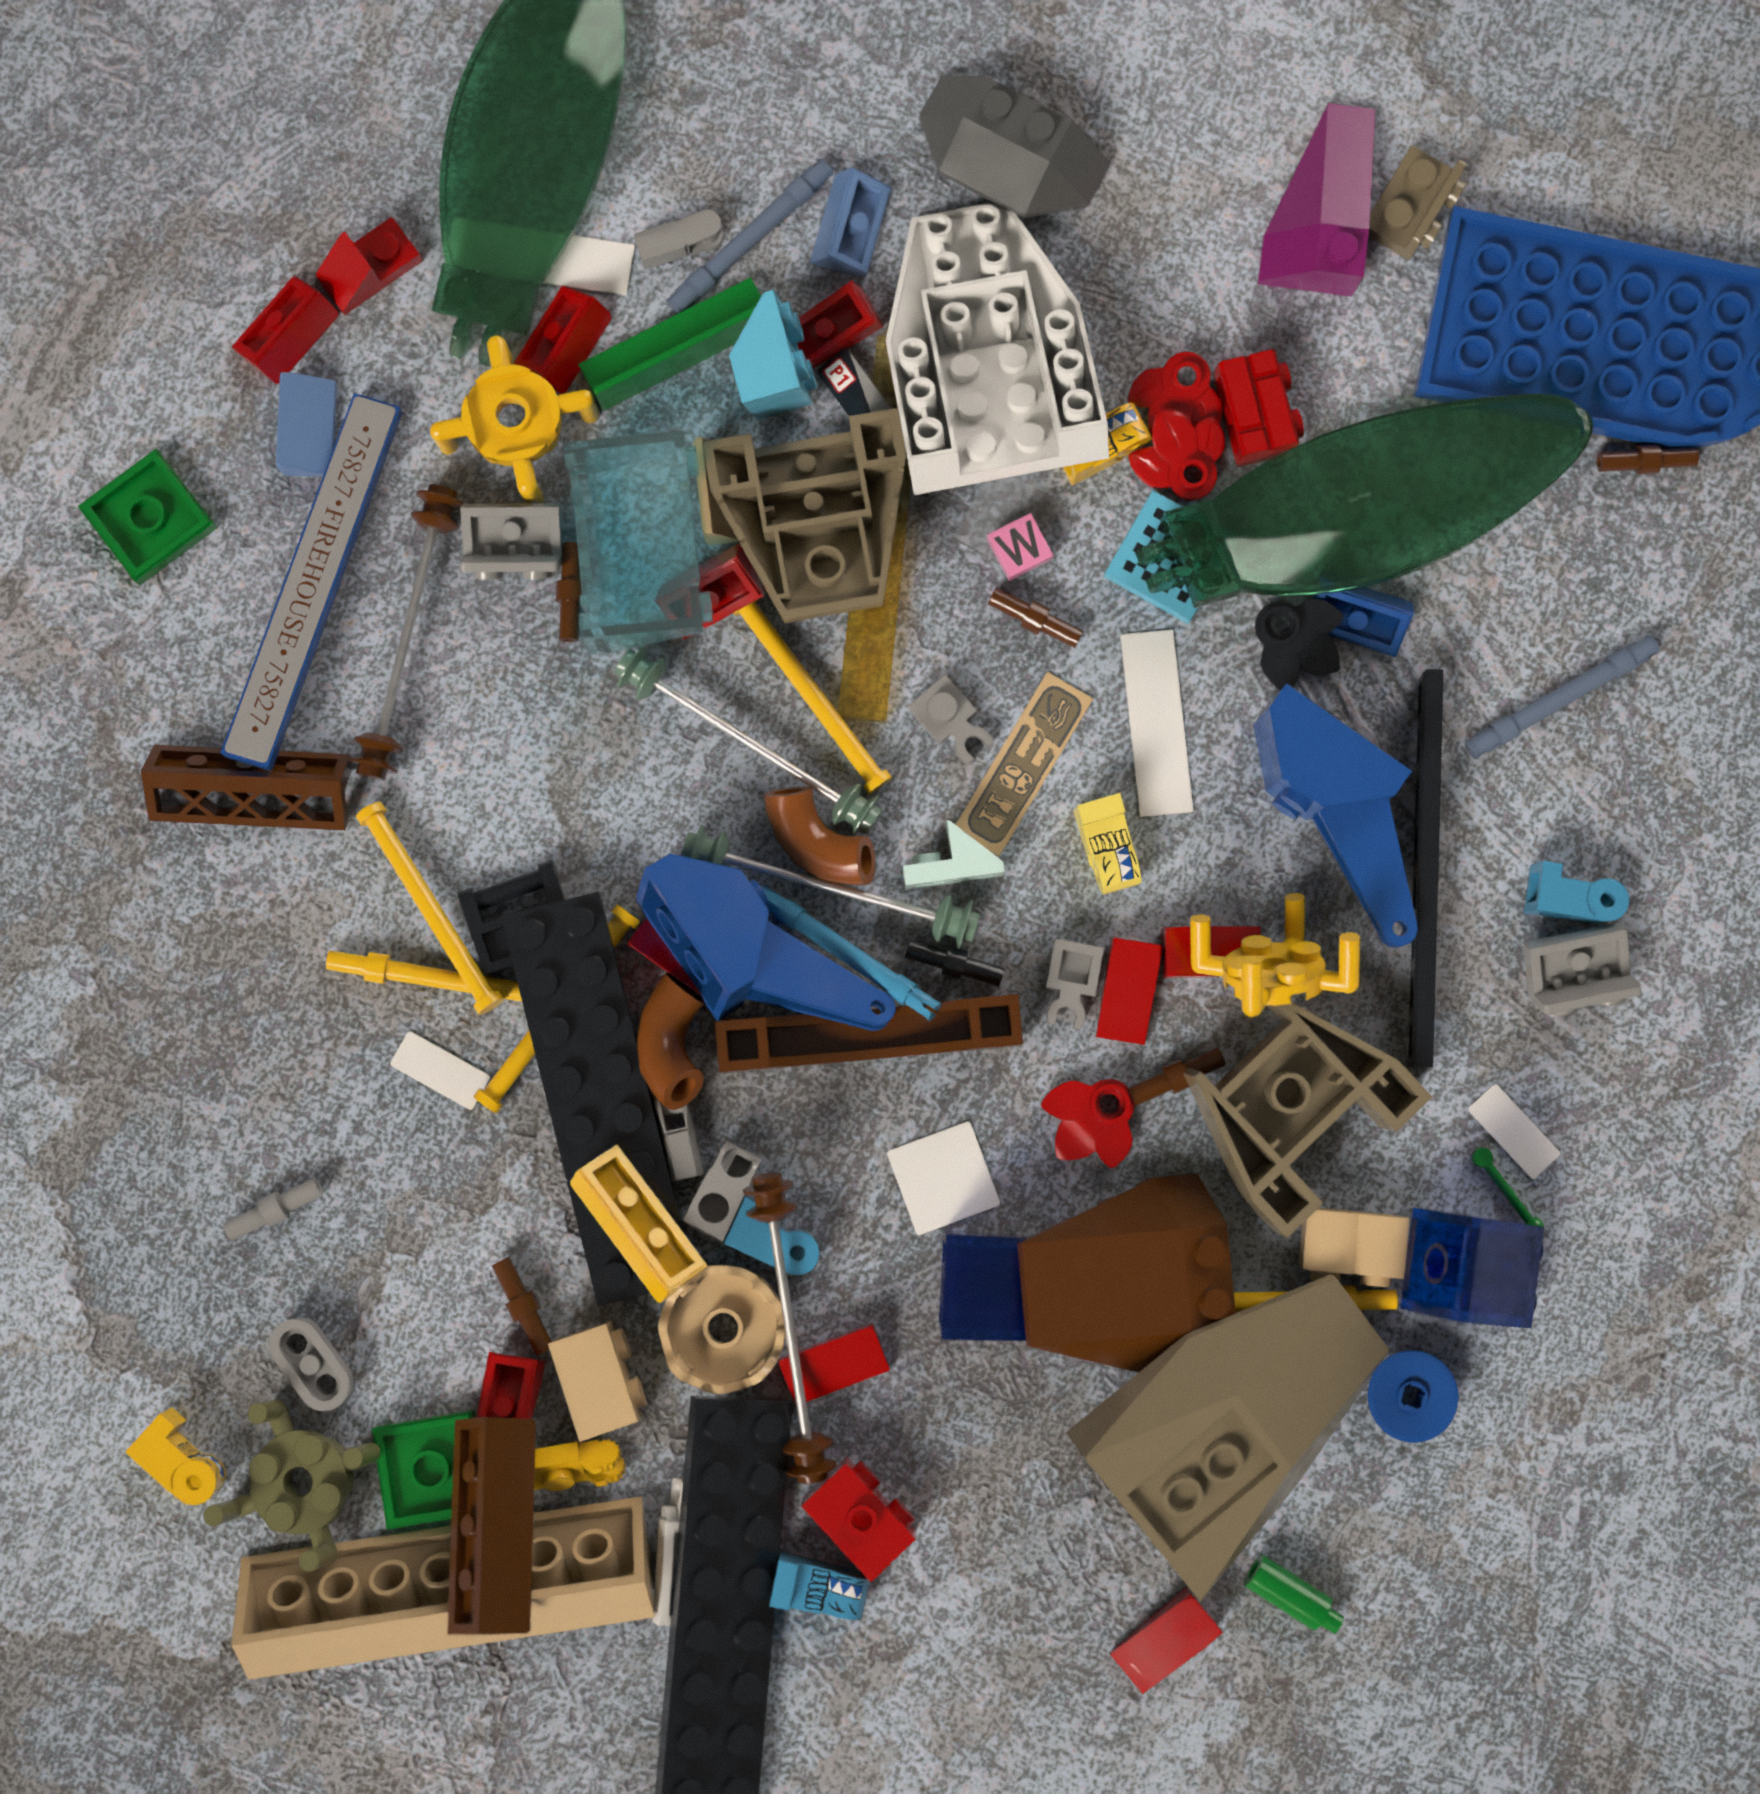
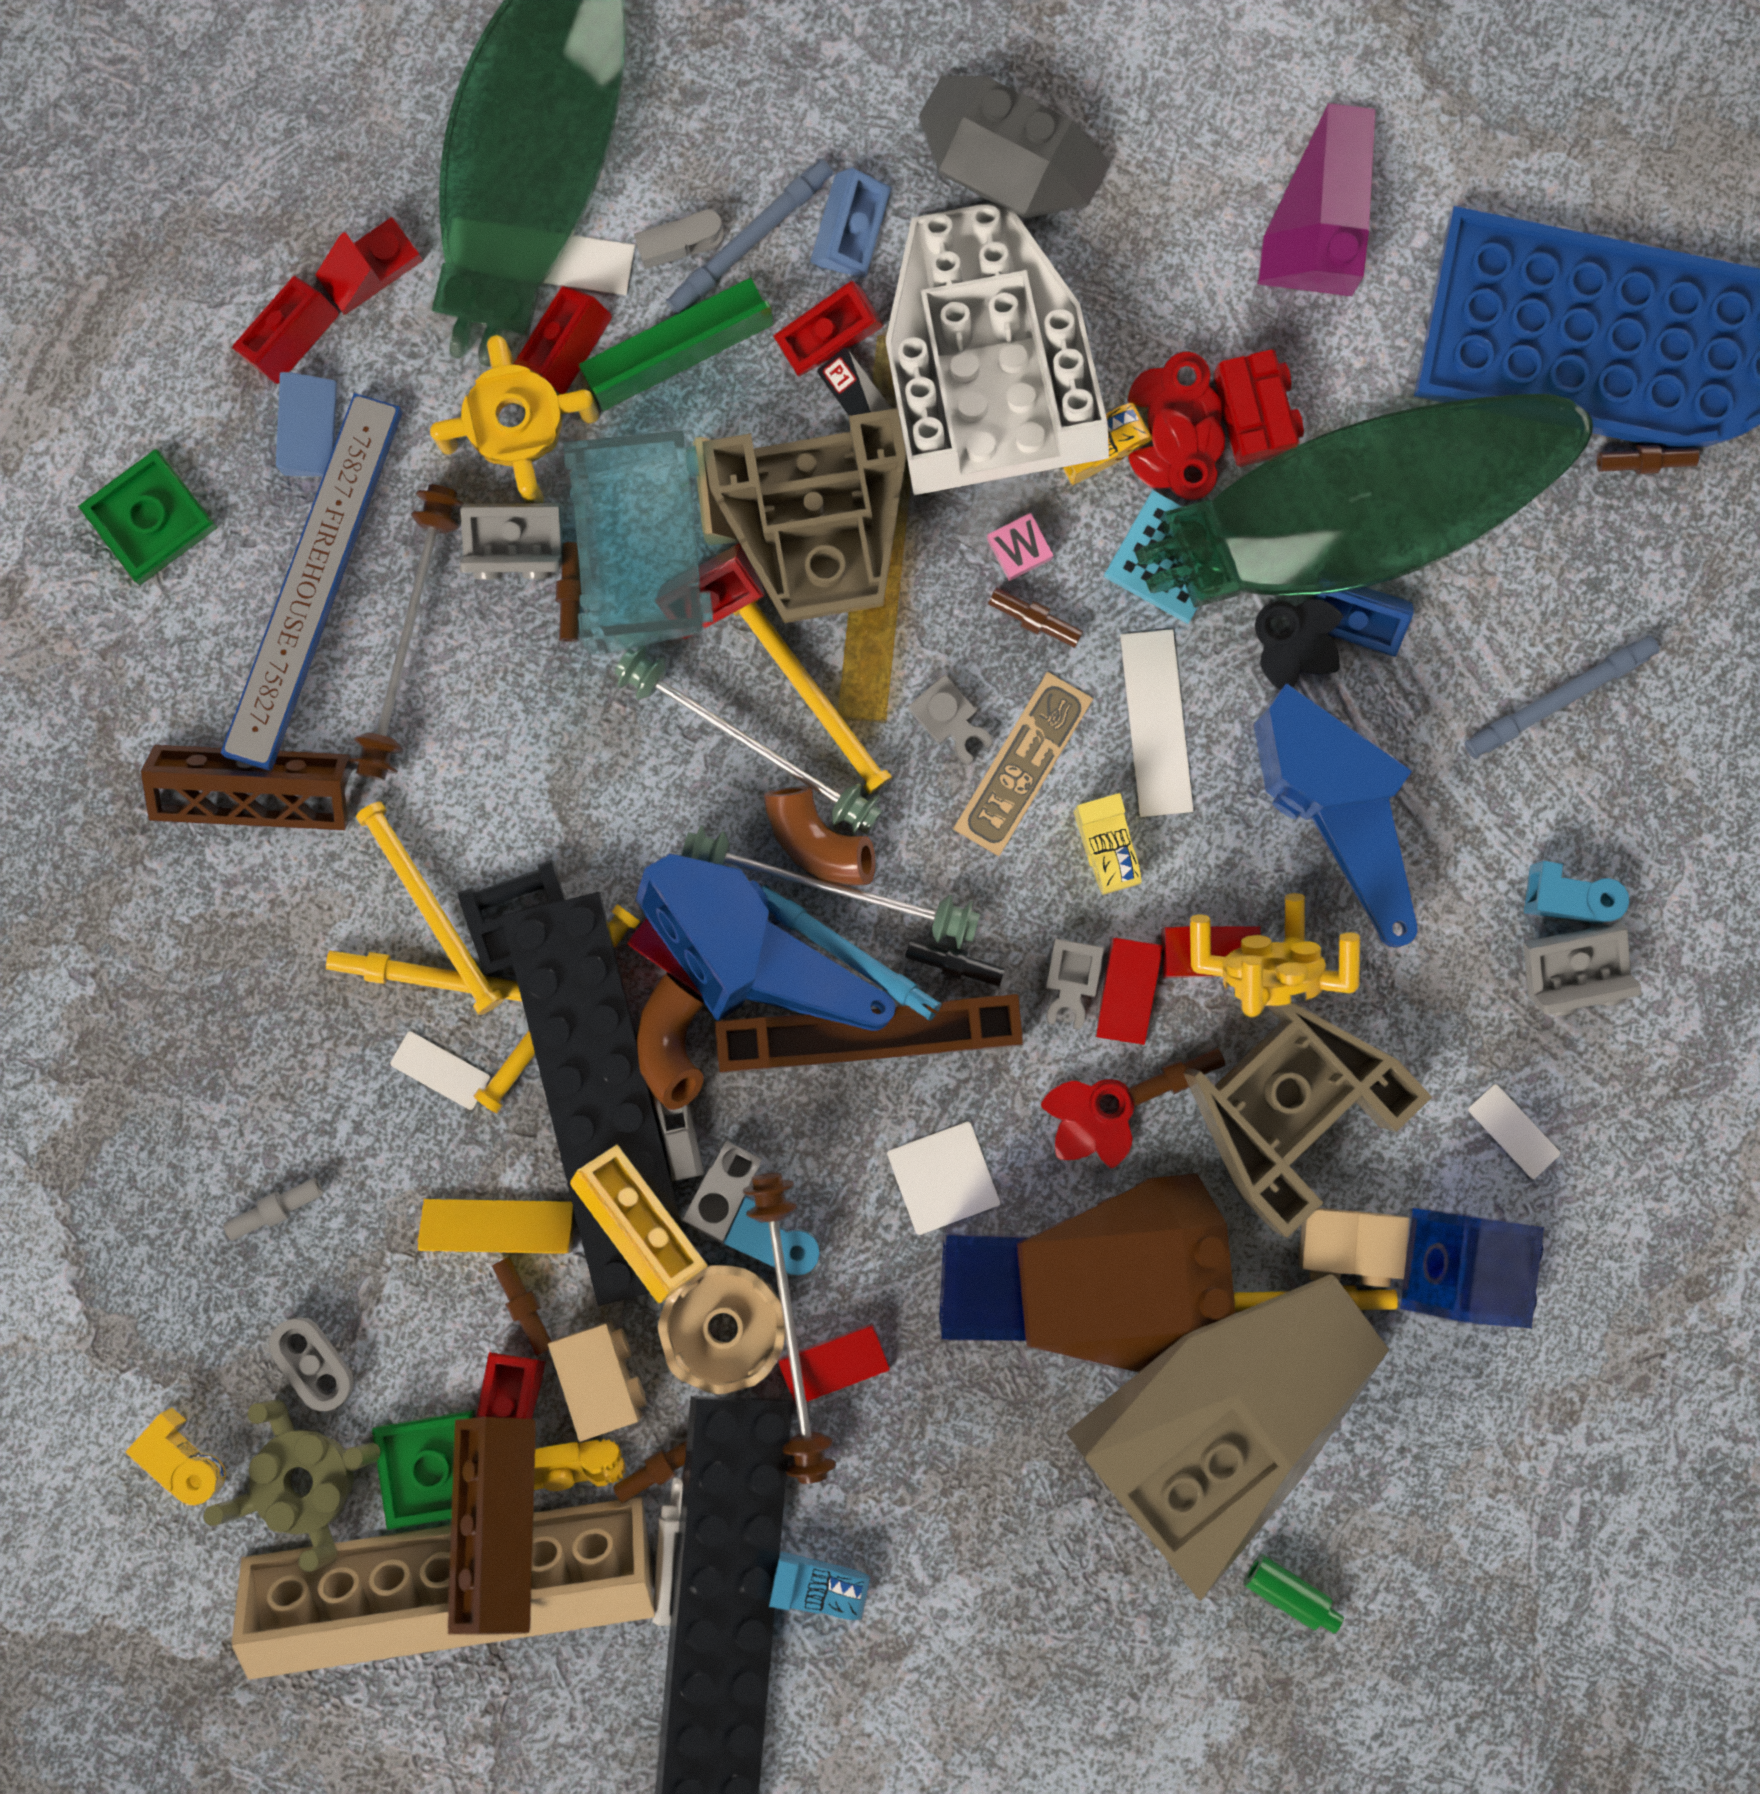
(496, 1226): none -> yellow slope
(658, 1469): none -> reddish brown bar
(767, 361): medium azure slope -> none
(860, 1517): red brick -> none
(967, 863): light aqua slope -> none
(1166, 1641): red slope -> none
(1412, 200): dark tan bracket -> none
(1426, 868): black tile -> none
(1434, 1403): blue piece -> none
(1483, 1159): green hinge -> none

